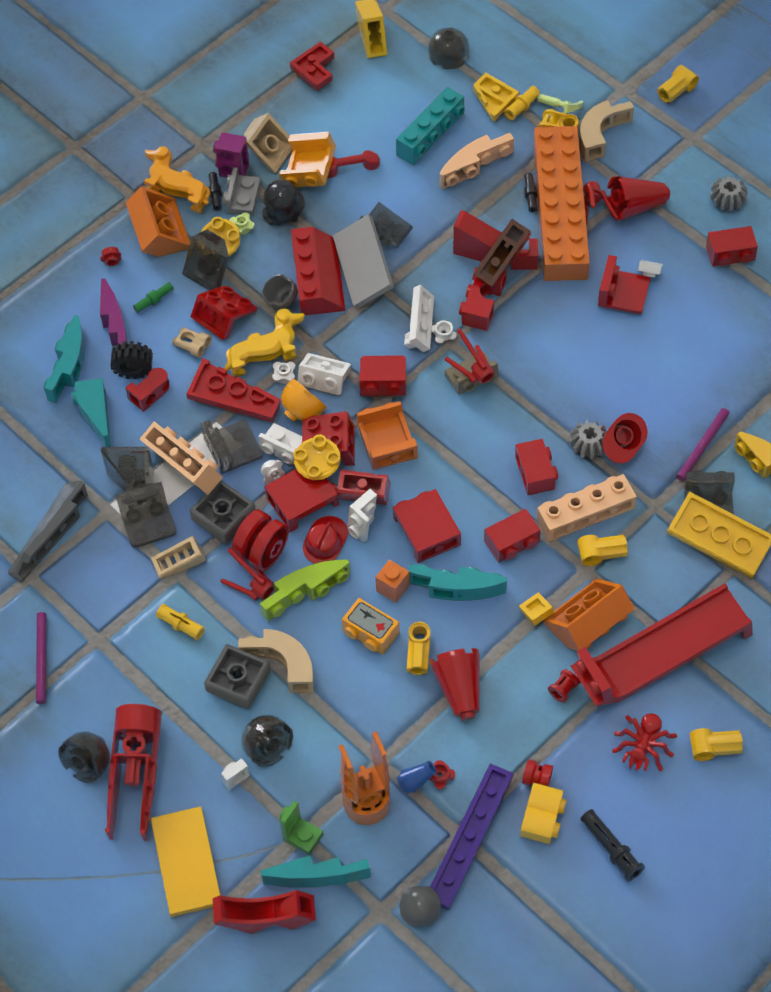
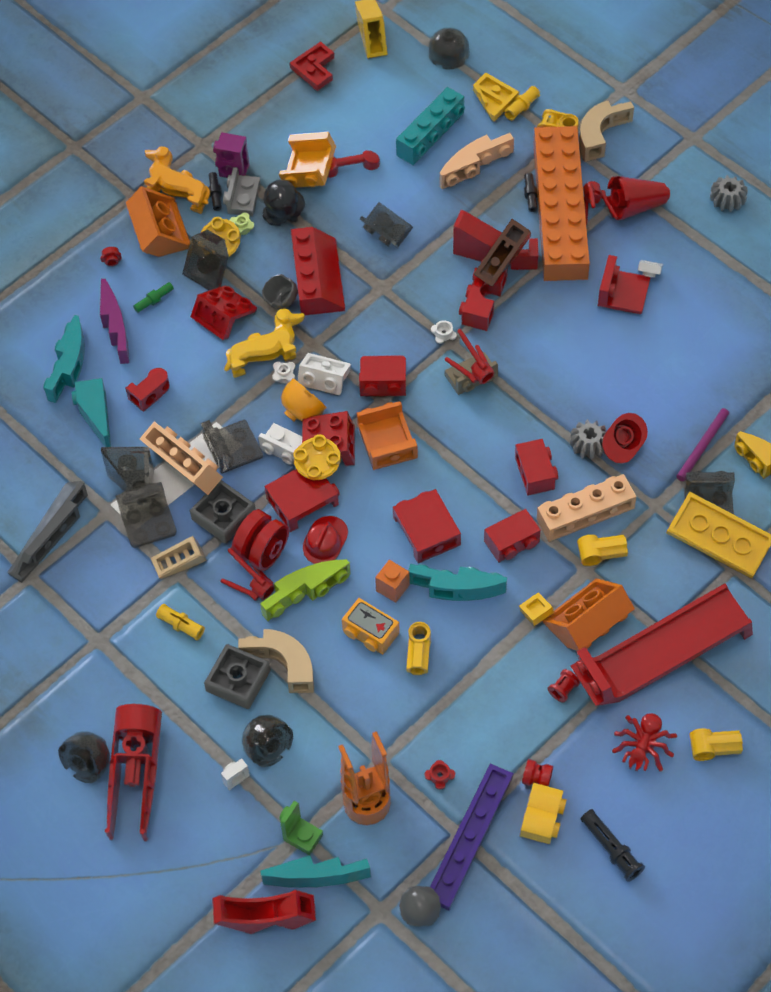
(41, 658): magenta bar -> none
(131, 360): black tyre -> none
(185, 861): yellow tile -> none
(197, 346): tan piece -> none
(222, 390): red wing -> none
(268, 141): tan slope -> none
(272, 471): white plate -> none
(355, 484): red brick -> none
(362, 515): white bracket -> none
(363, 261): light grey tile -> none
(414, 777): blue cone -> none
(420, 320): white hinge -> none
(460, 680): red cone -> none
(568, 106): yellowish green piece -> none
(681, 80): yellow piece -> none
(731, 246): red brick -> none

